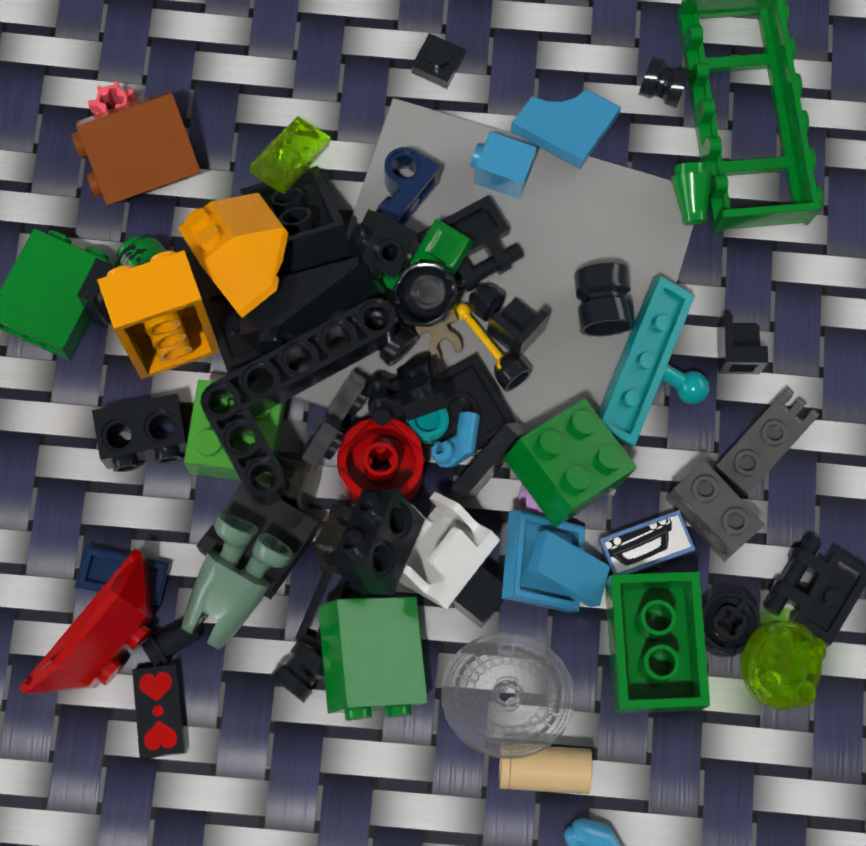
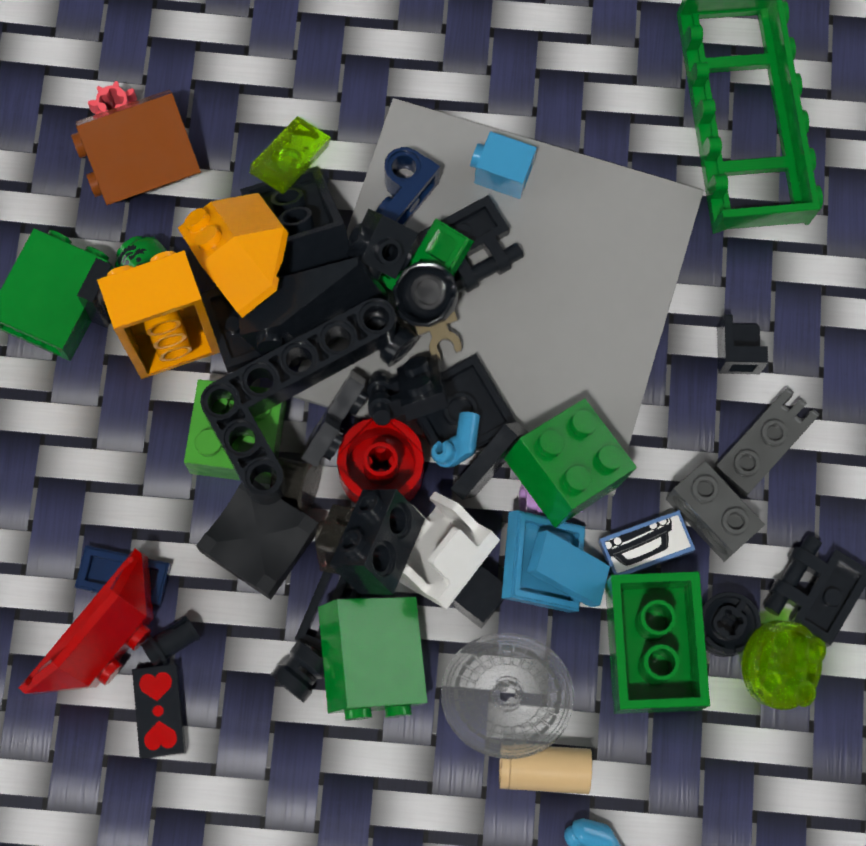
(141, 420): black brick -> none
(229, 592): sand green piece -> none
(430, 427): teal tile -> none
(438, 61): black plate -> none
(486, 302): black hinge -> none
(509, 369): hinge -> none
(517, 327): black panel -> none
(567, 127): dark azure tile -> none
(603, 293): black wheel -> none
(646, 363): teal plate -> none
(655, 78): black wheel -> none
(692, 190): green cone -> none

